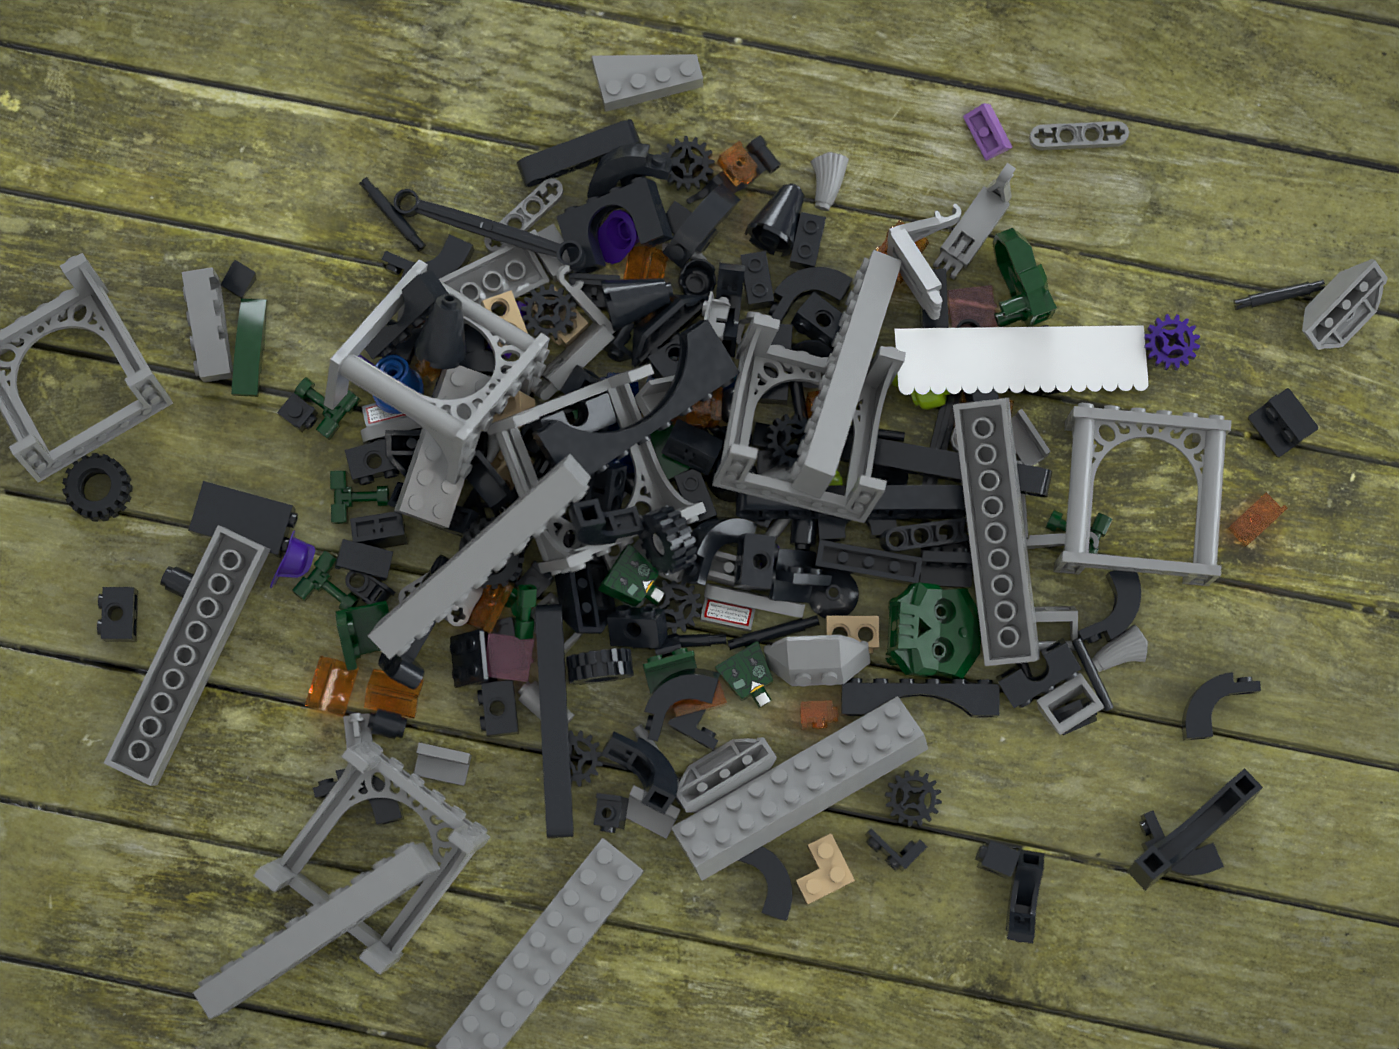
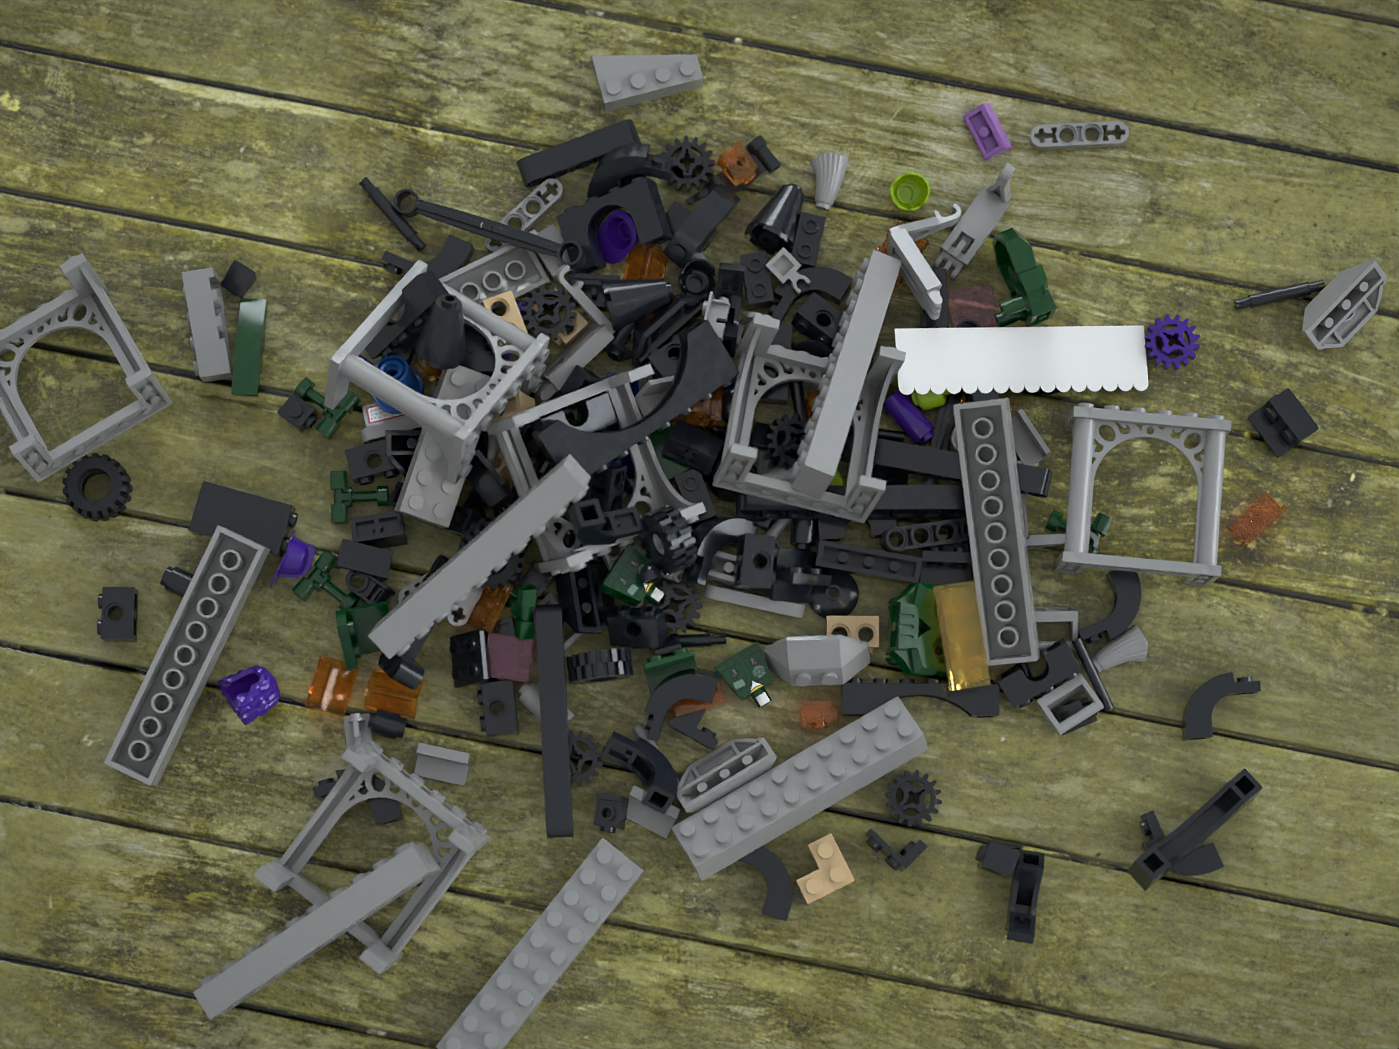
(250, 692): none -> dark purple hair
(650, 573): none -> black hinge
(727, 614): slope -> none
(773, 632): black piece -> none
(785, 267): none -> light grey plate
(909, 191): none -> lime hair
(909, 418): none -> dark purple brick
(961, 635): none -> clear yellow brick

